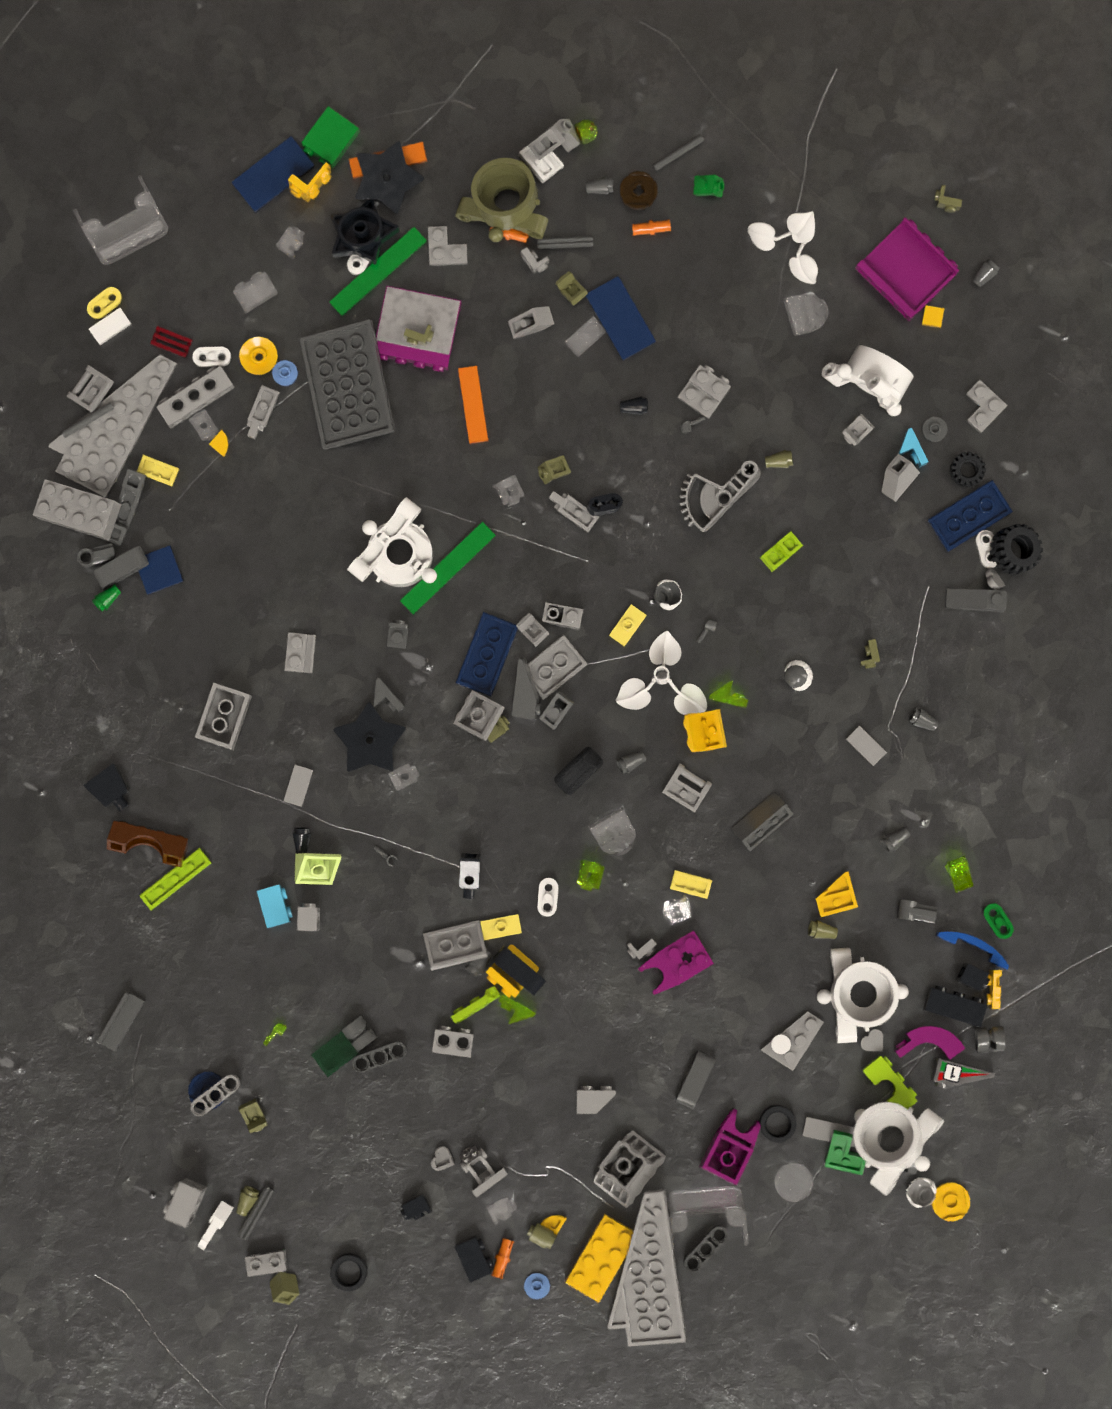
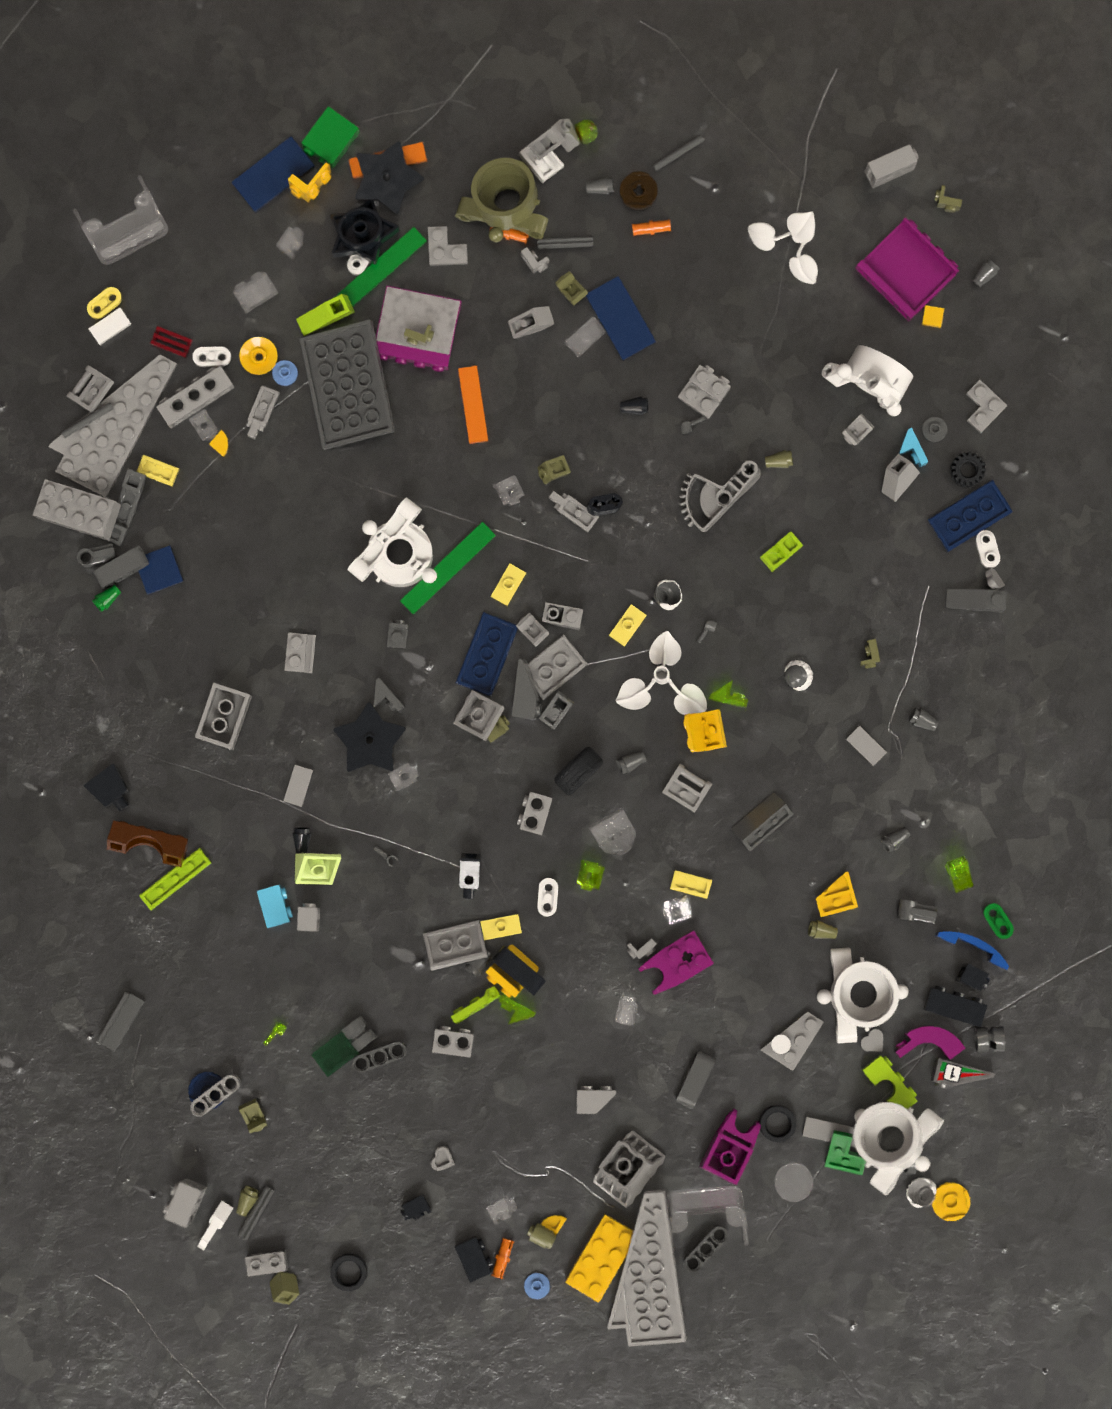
(325, 314): none -> lime slope
(486, 1179): light grey tile -> none
(508, 584): none -> light yellow plate
(539, 814): none -> light grey brick
(626, 1011): none -> clear brick
(708, 185): green bracket -> none
(806, 312): clear slope -> none
(891, 166): none -> light grey brick
(993, 996): yellow wing -> none
(1003, 553): black tyre -> none

